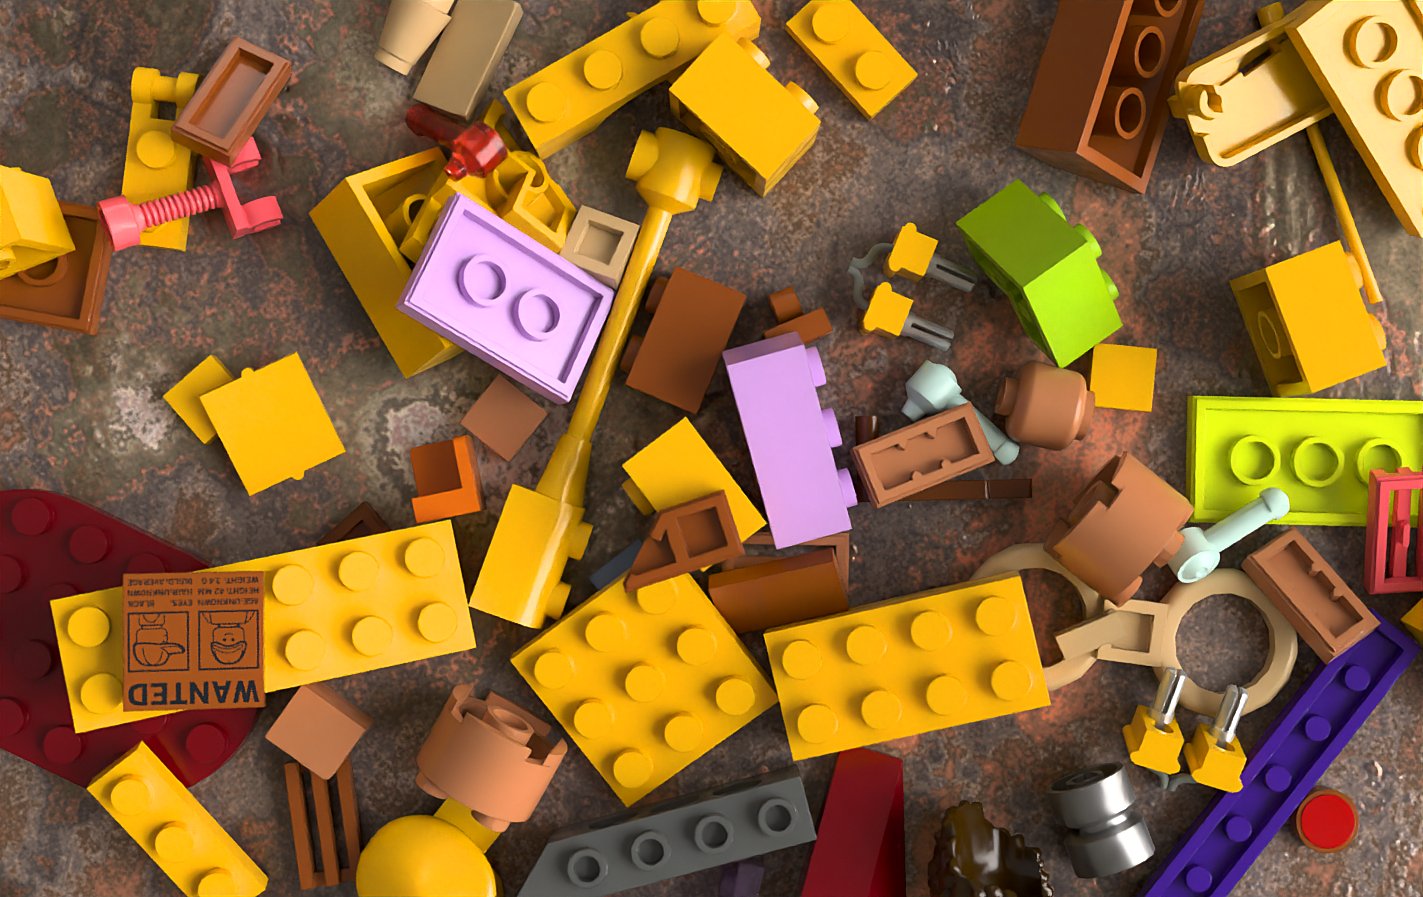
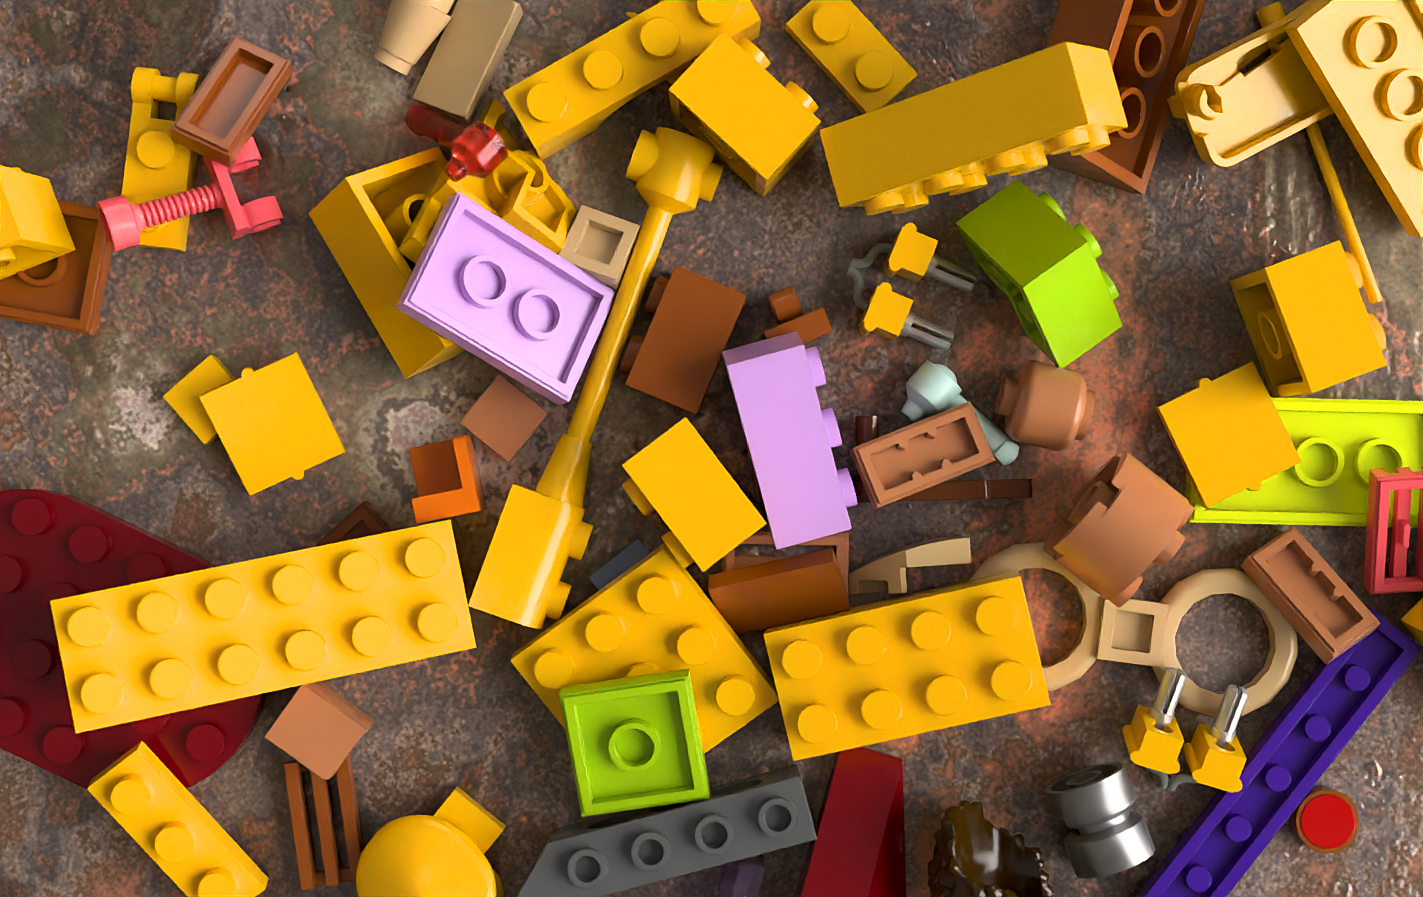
(193, 640): dark orange tile -> none
(489, 757): nougat brick -> none
(635, 742): none -> lime tile
(685, 541): dark orange tile -> none
(889, 570): none -> tan slope
(974, 128): none -> yellow brick
(1090, 634): tan tile -> none
(1122, 376): yellow tile -> none
(1201, 548): light aqua piece -> none
(1228, 434): none -> yellow piece

